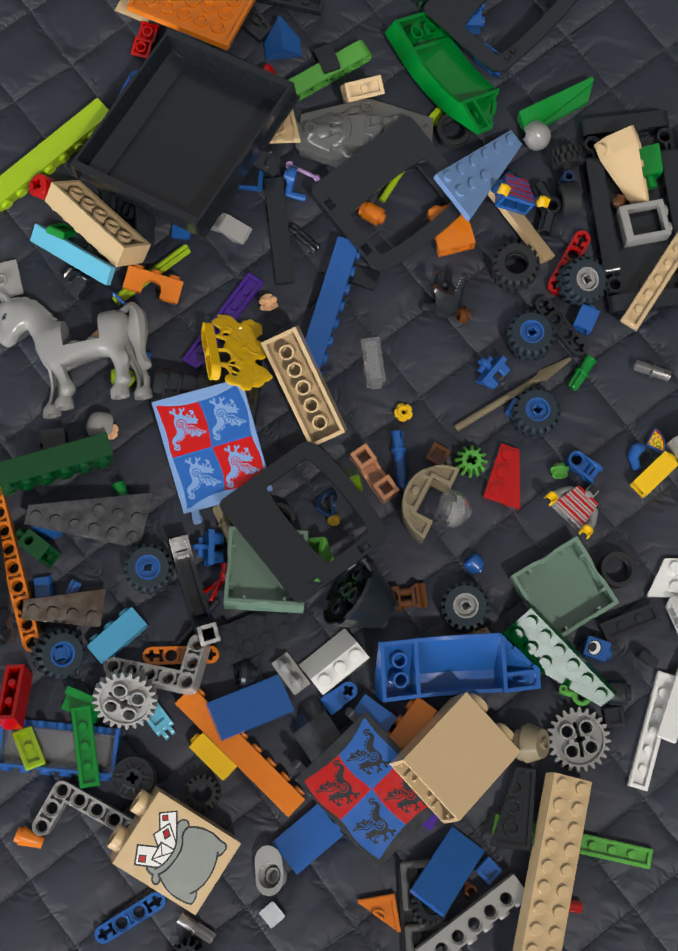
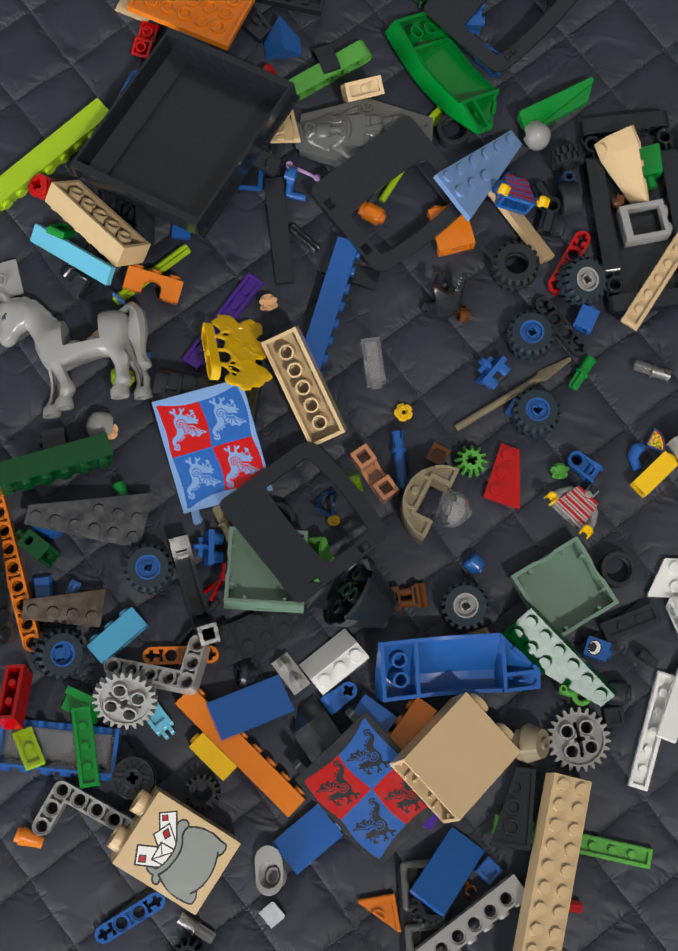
(232, 228): light grey slope -> none

